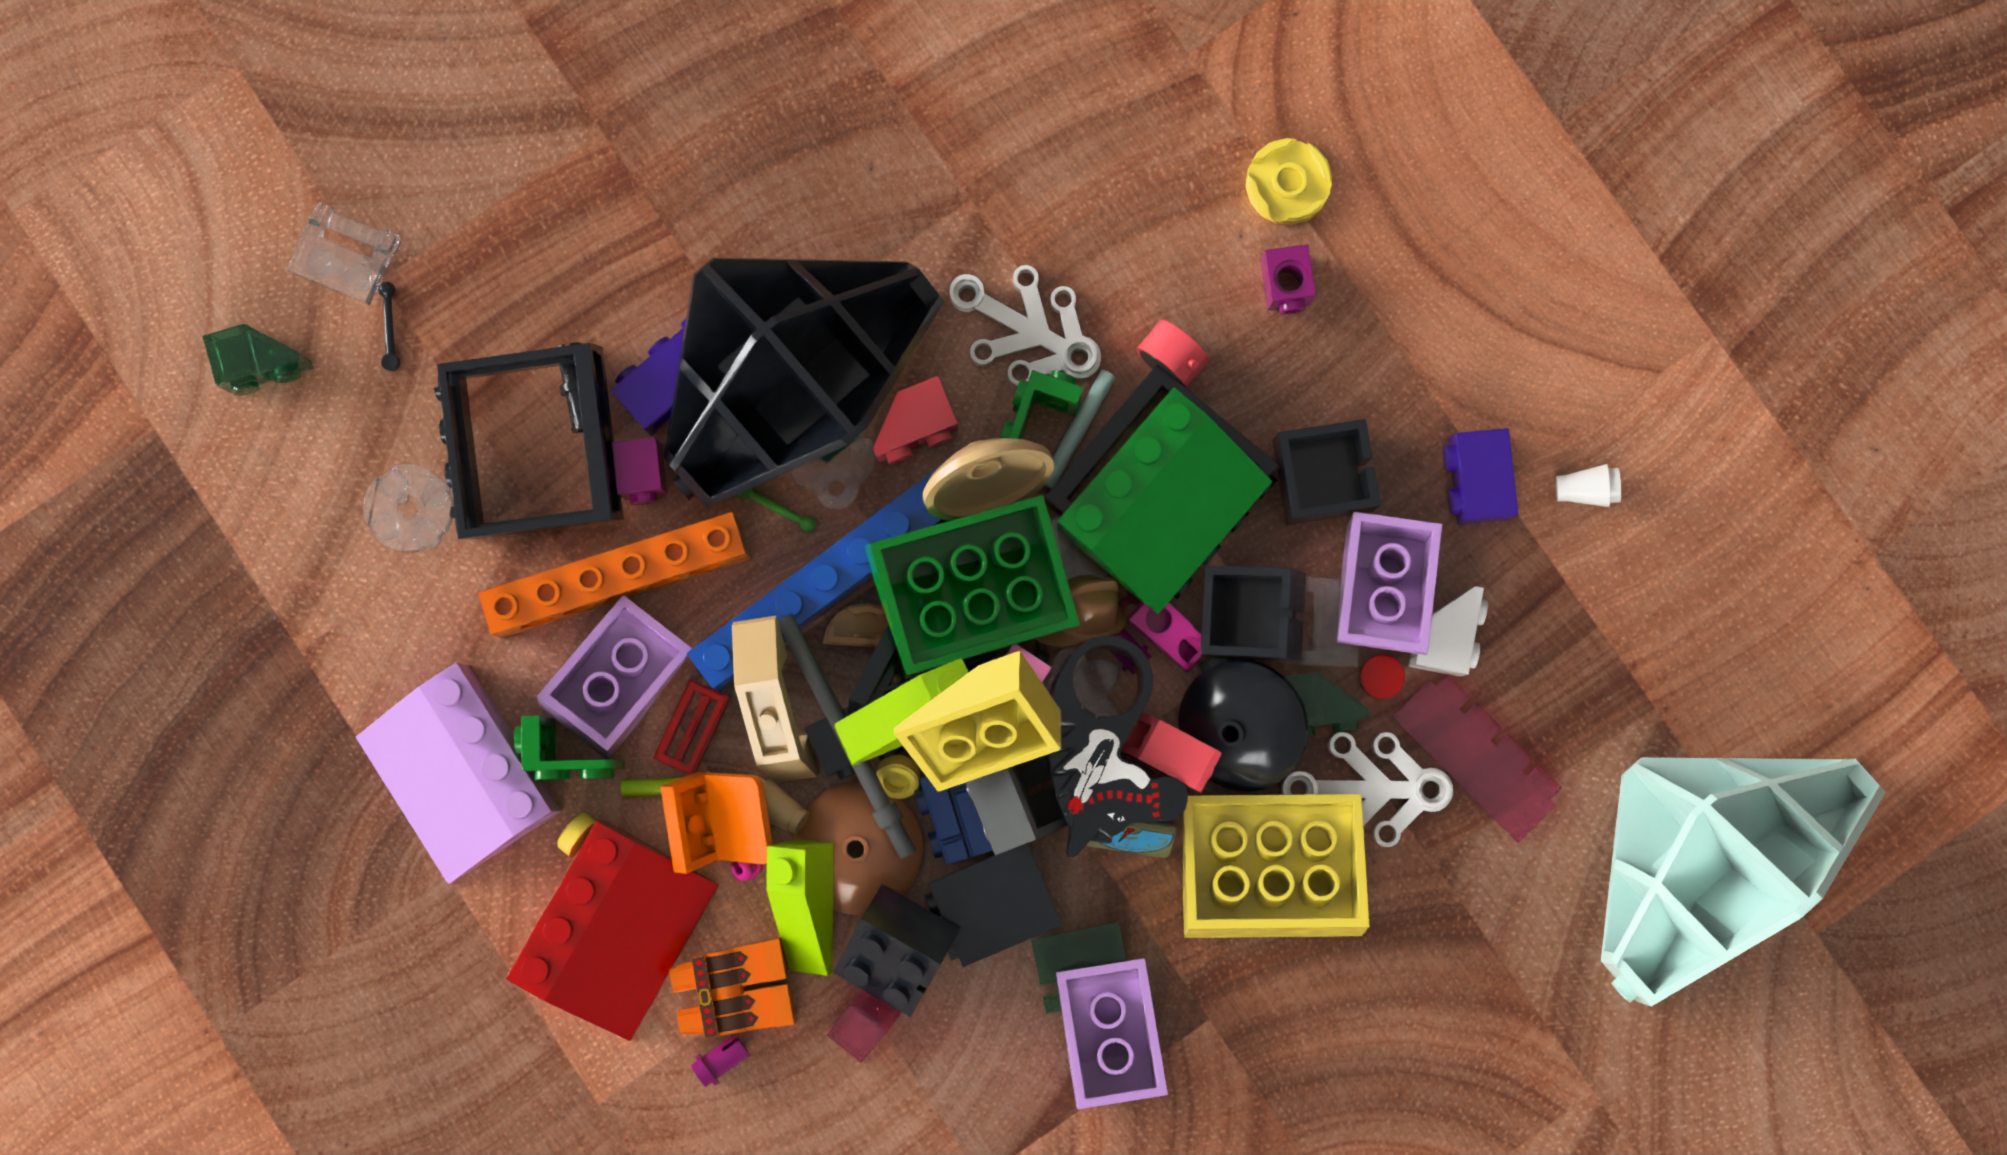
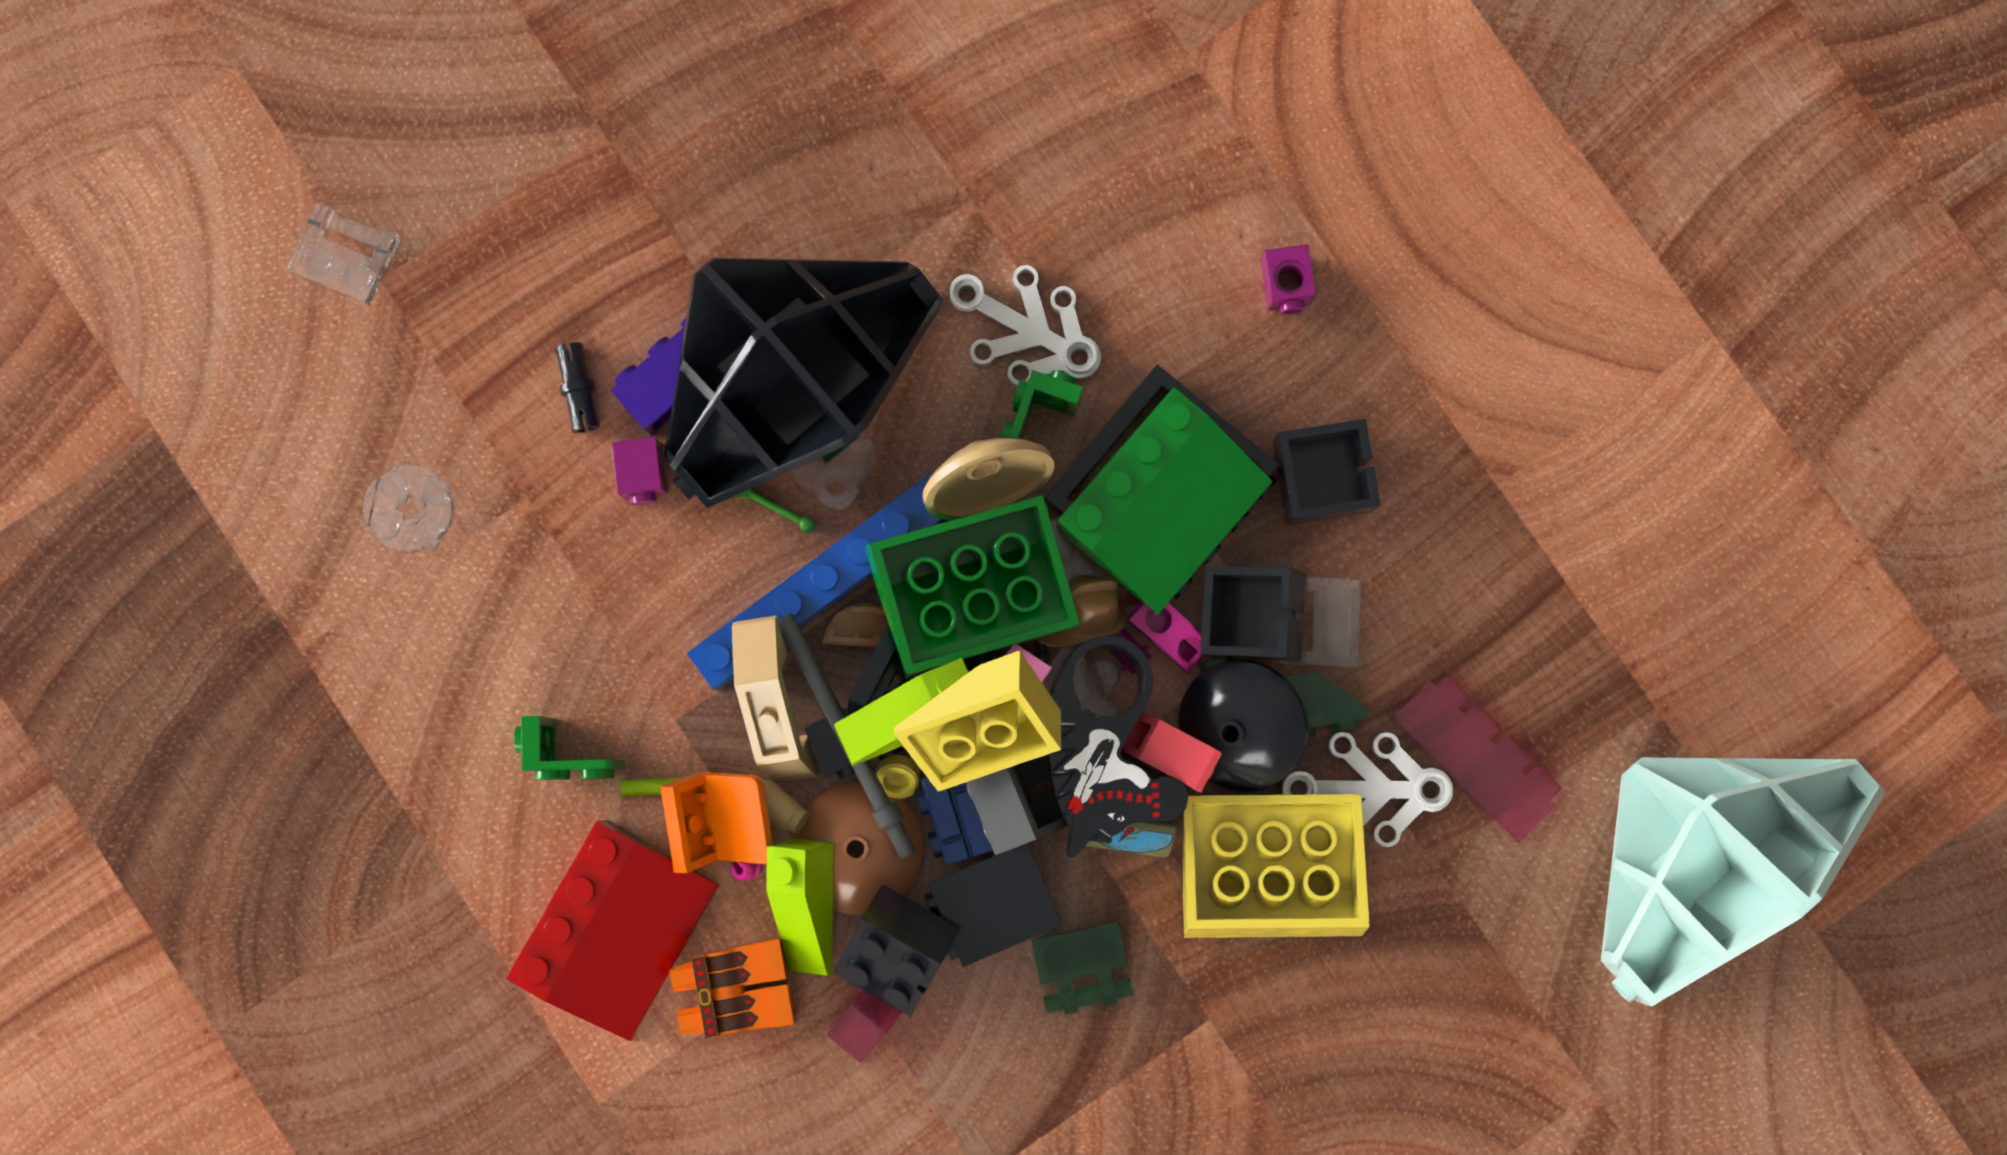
(246, 358): clear green slope -> none
(389, 360): black hinge -> none
(456, 772): lavender slope -> none
(457, 435): black window -> none
(575, 834): light yellow tile -> none
(614, 573): orange brick -> none
(614, 677): lavender slope -> none
(707, 735): red tile -> none
(719, 1060): magenta pin -> none
(914, 419): coral slope -> none
(1080, 425): light aqua bar -> none
(1111, 1034): lavender slope -> none
(1173, 352): coral piece -> none
(1288, 181): light yellow tile -> none
(1381, 676): red tile -> none
(1388, 582): lavender slope -> none
(1453, 635): white slope -> none
(1481, 476): dark purple brick -> none
(1590, 486): white cone -> none

